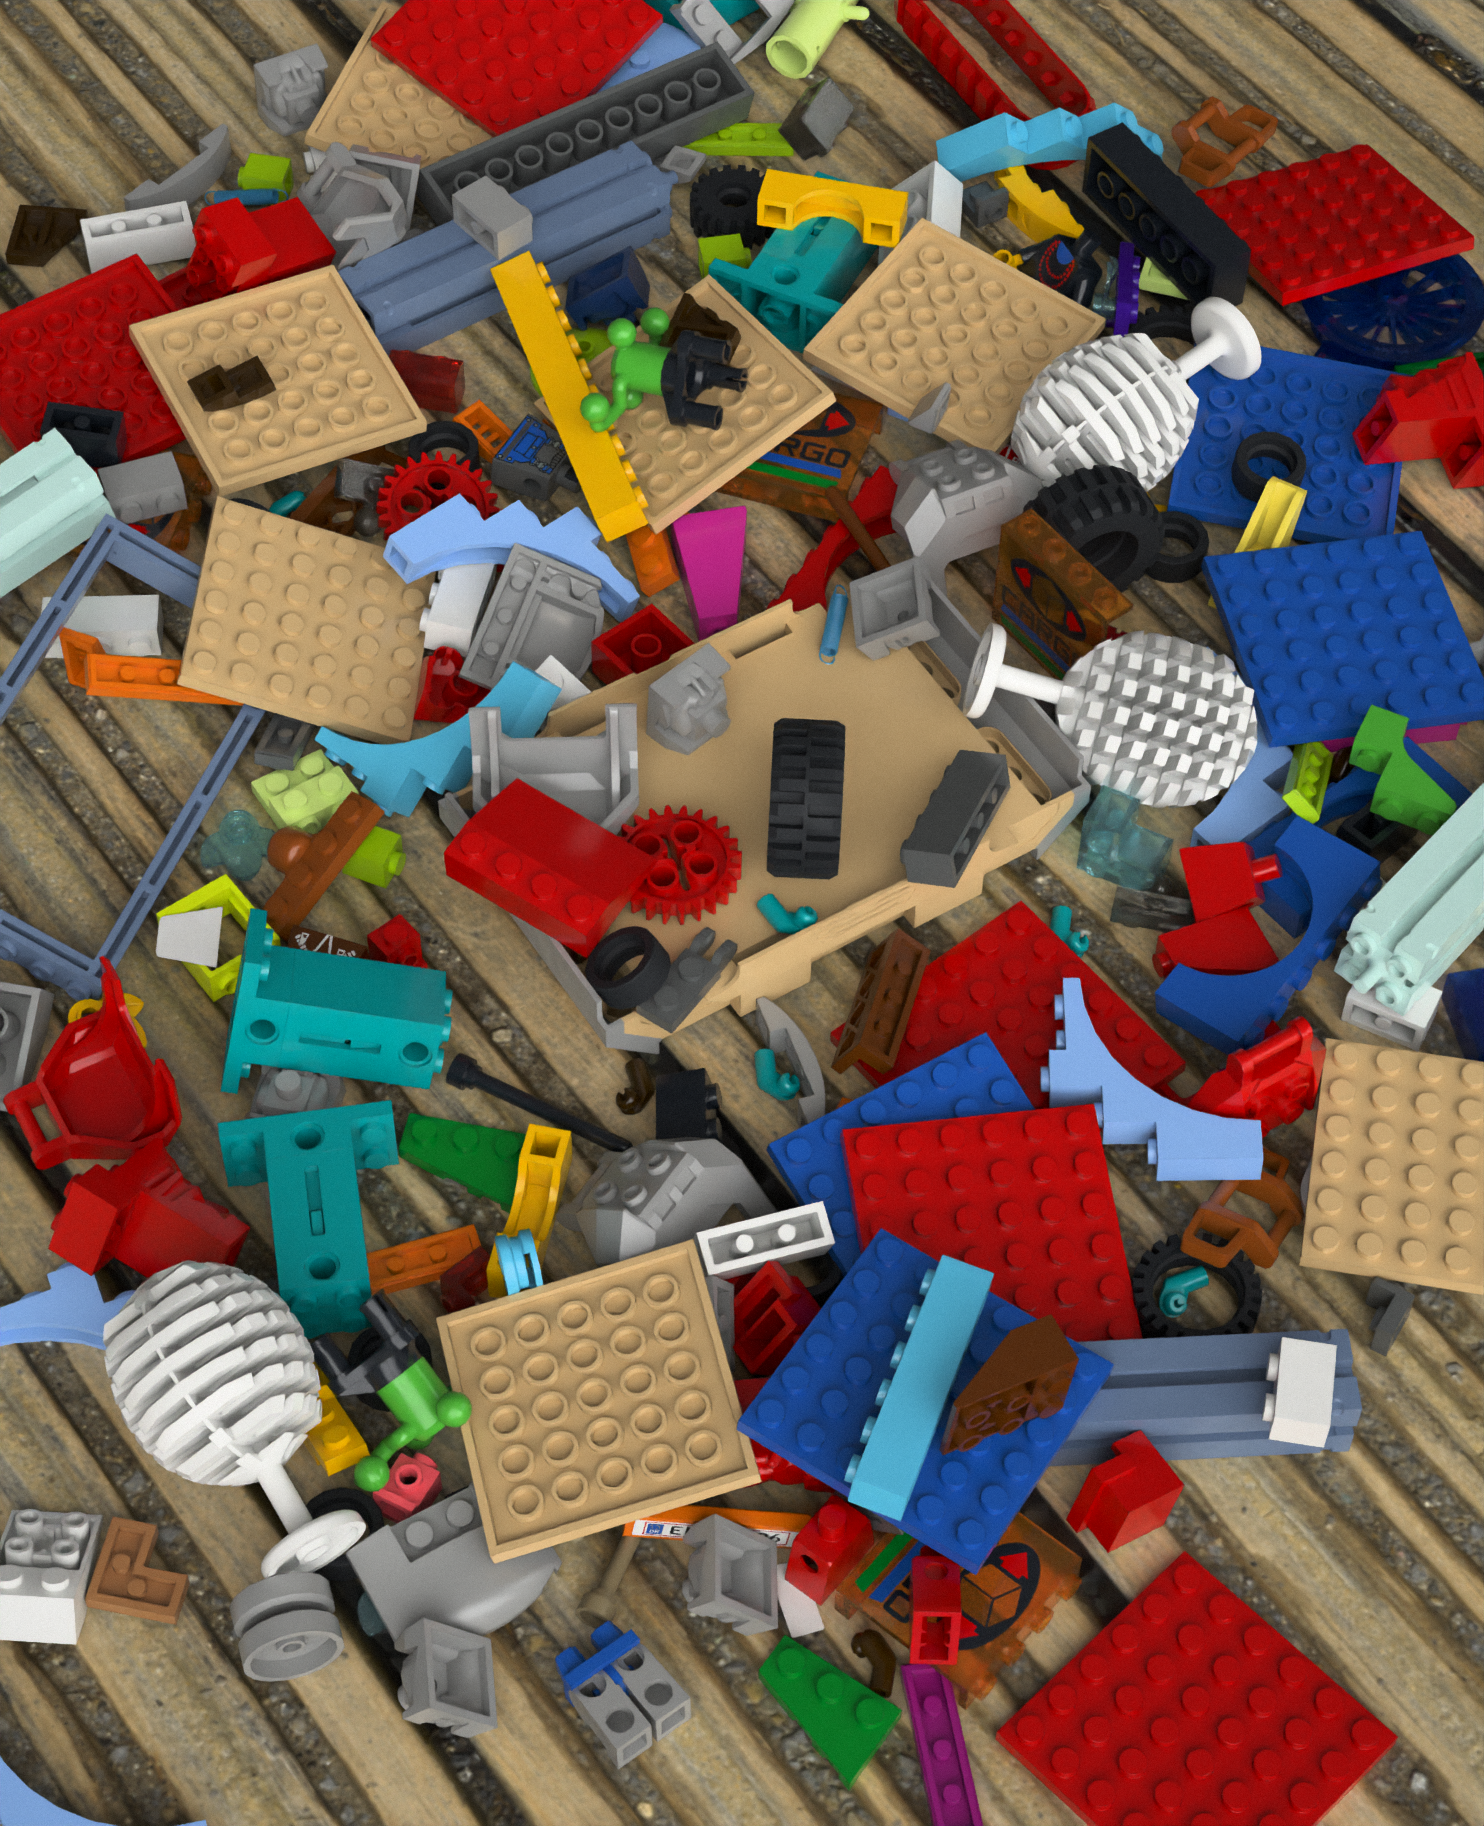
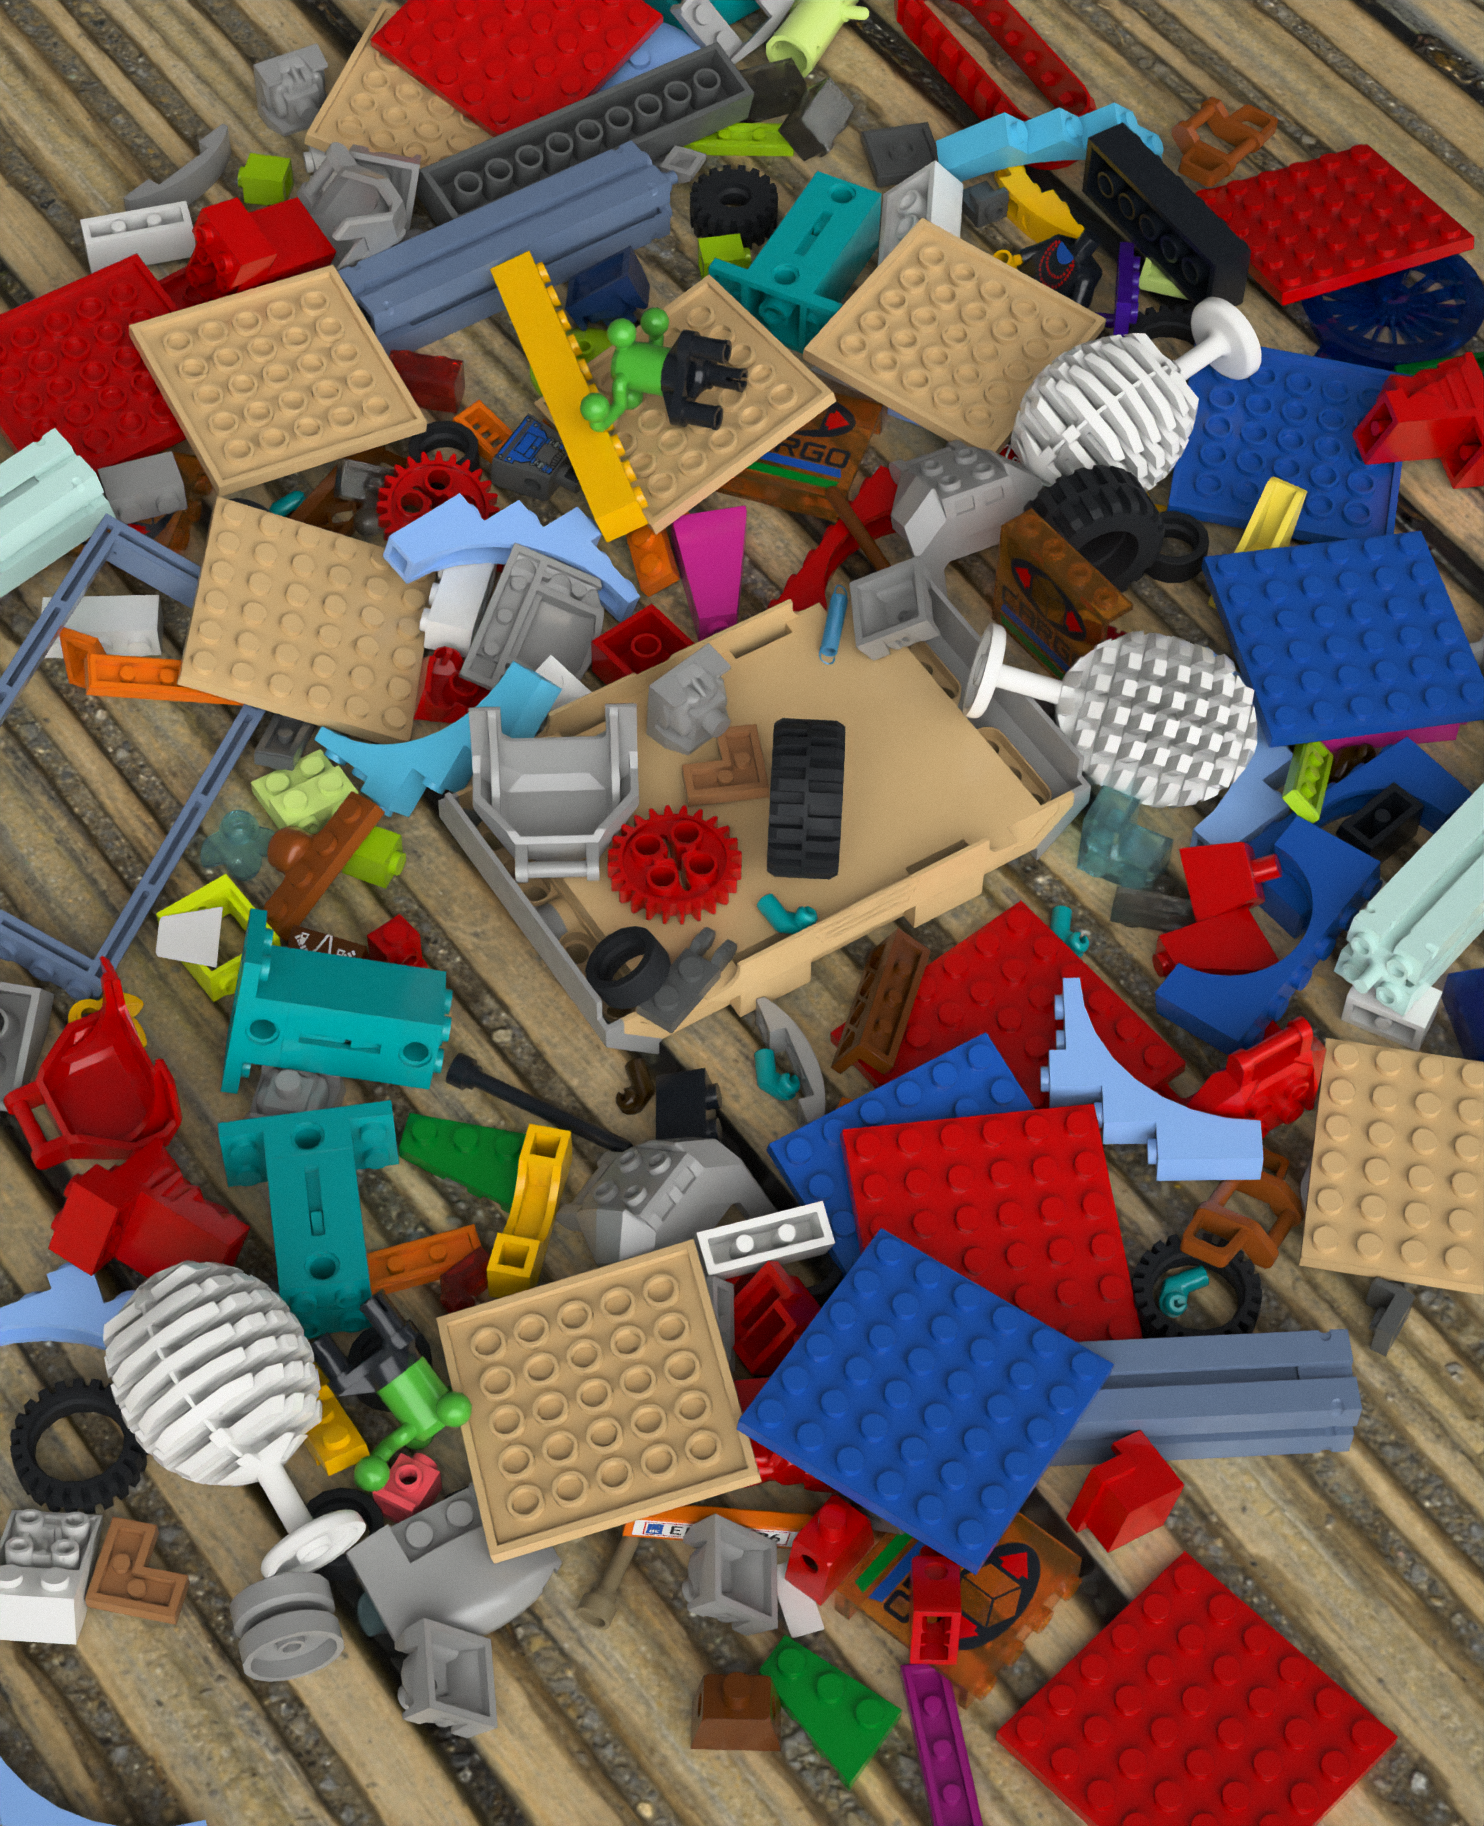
(41, 233): dark brown wing -> none
(73, 1494): none -> black tyre
(92, 432): black brick -> none
(232, 388): dark brown slope -> none
(248, 196): dark azure piece -> none
(492, 217): light grey brick -> none
(513, 1261): medium azure wheel -> none
(547, 865): red slope -> none
(622, 1693): light grey hips -> none
(705, 321): dark brown wing -> none
(736, 1713): none -> reddish brown torso
(737, 774): none -> medium nougat plate
(775, 89): none -> clear smoke brick
(793, 198): yellow arch -> none
(882, 1658): dark brown arm -> none
(898, 152): none -> dark grey tile
(920, 1388): medium azure brick -> none
(931, 409): light grey slope -> none
(955, 818): dark grey brick -> none
(1017, 1383): reddish brown slope -> none
(1102, 303): clear light blue plate -> none
(1266, 445): black tyre -> none
(1301, 1392): white brick -> none
(1404, 788): bright green arch -> none

